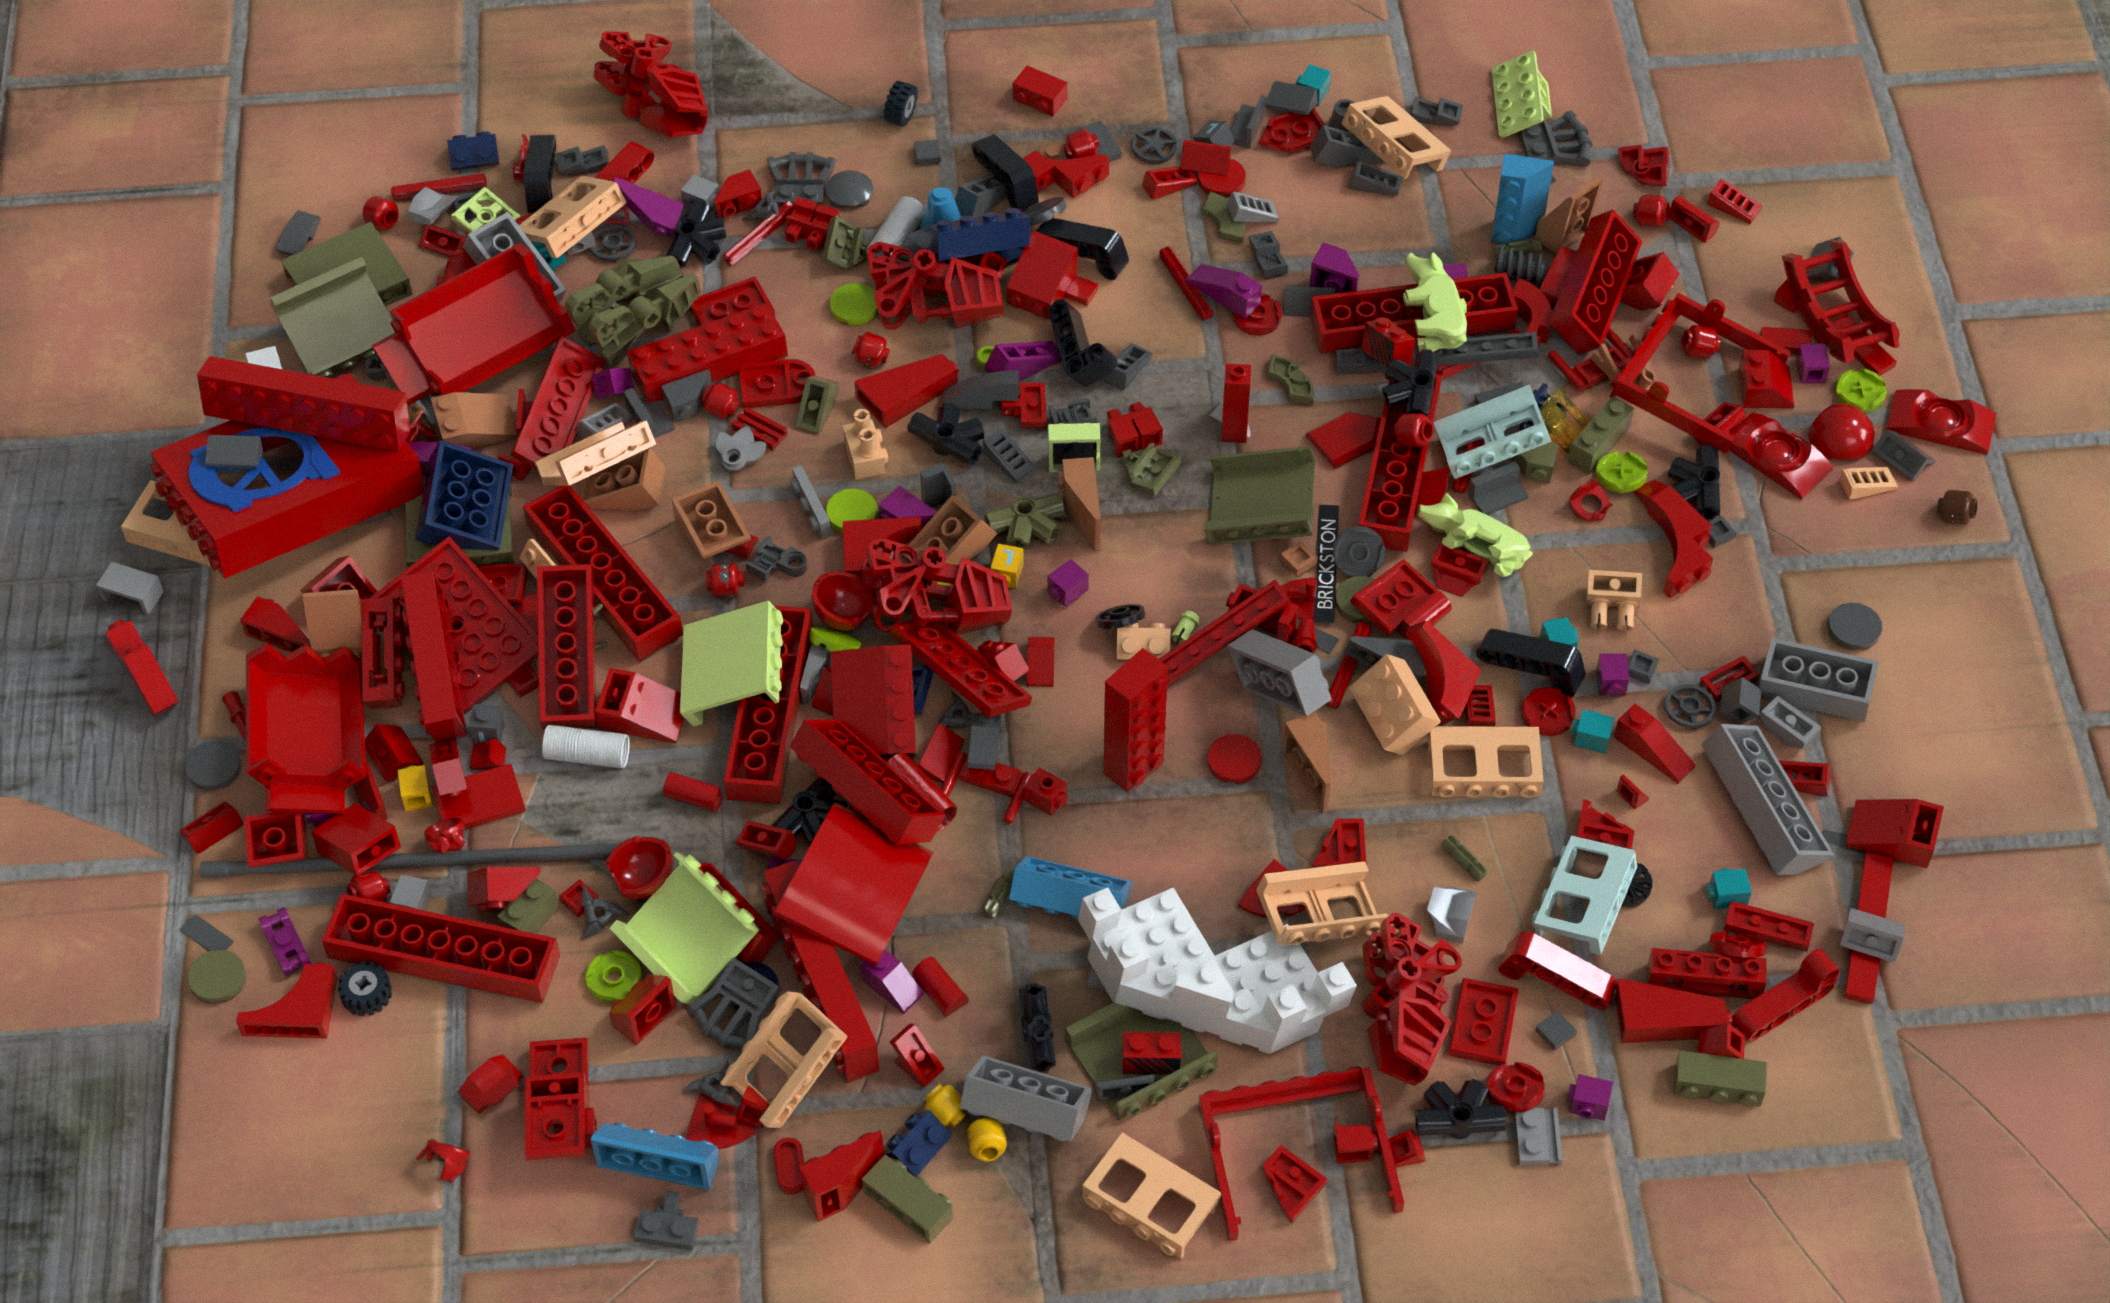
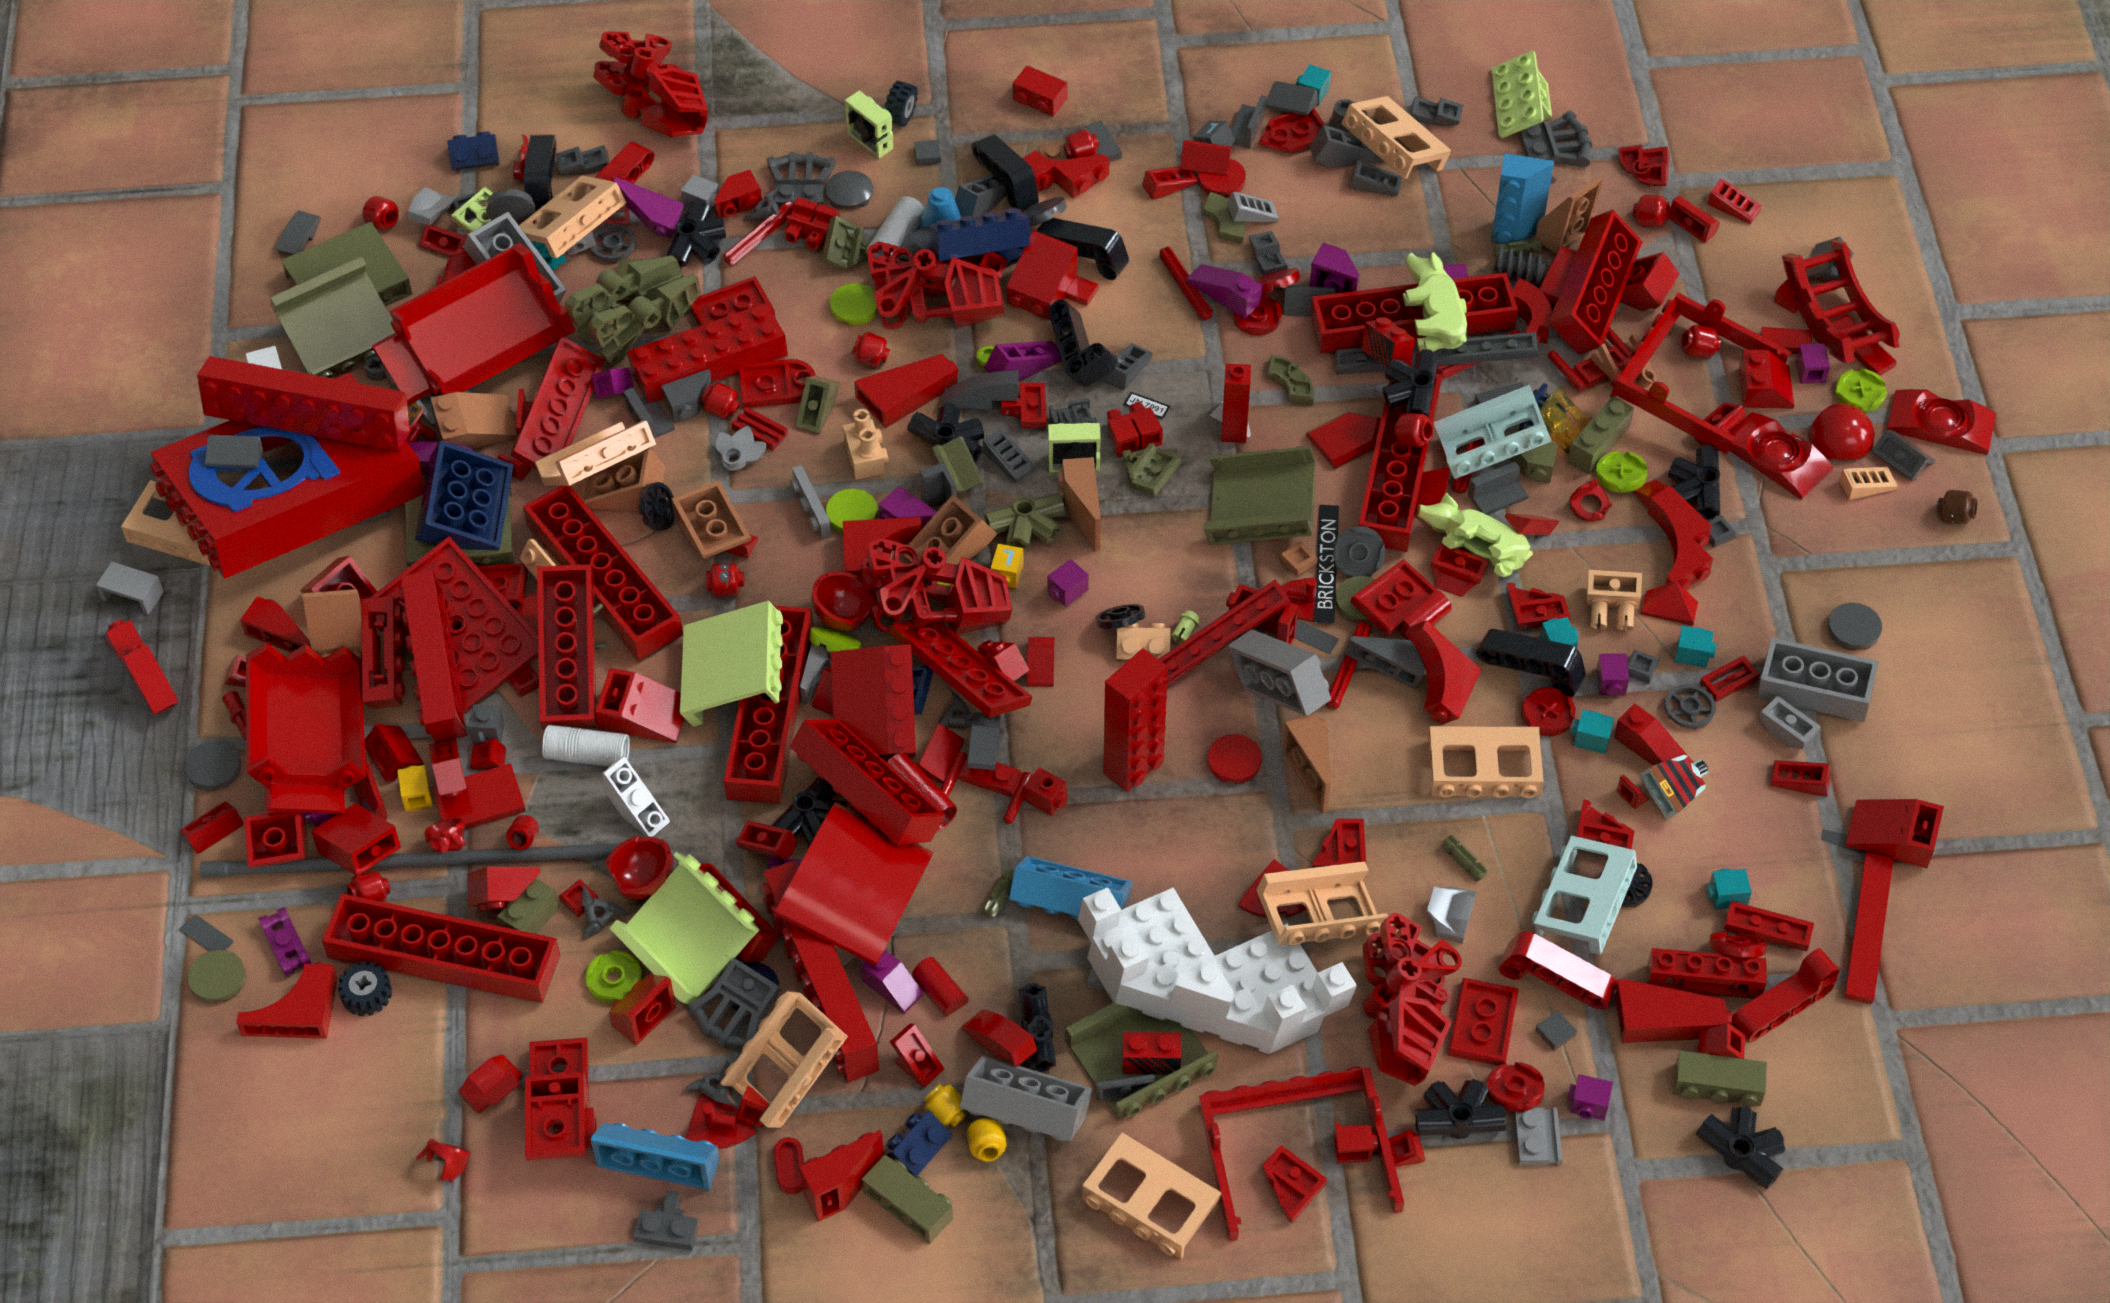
(237, 672): none -> red slope
(411, 893): light grey brick -> none
(440, 186): red axle -> none
(514, 201): none -> dark grey tile
(522, 832): none -> red brick
(589, 425): light grey slope -> none
(633, 798): none -> white slope
(658, 506): none -> black wheel
(692, 792): red brick -> none
(771, 556): dark grey piece -> none
(869, 124): none -> yellowish green piece
(959, 464): none -> olive panel
(1001, 1036): none -> red slope
(1154, 145): dark grey wheel -> none
(1160, 409): none -> sticker
(1283, 278): none -> red tile
(1305, 636): red cone -> none
(1394, 704): light nougat brick -> none
(1473, 721): red slope -> none
(1531, 524): none -> red slope
(1535, 606): none -> red wing
(1670, 603): none -> red slope
(1674, 783): none -> torso
(1695, 646): none -> teal brick
(1740, 701): dark grey brick -> none
(1742, 1136): none -> black piece
(1766, 799): light grey slope -> none
(1873, 935): light grey panel -> none

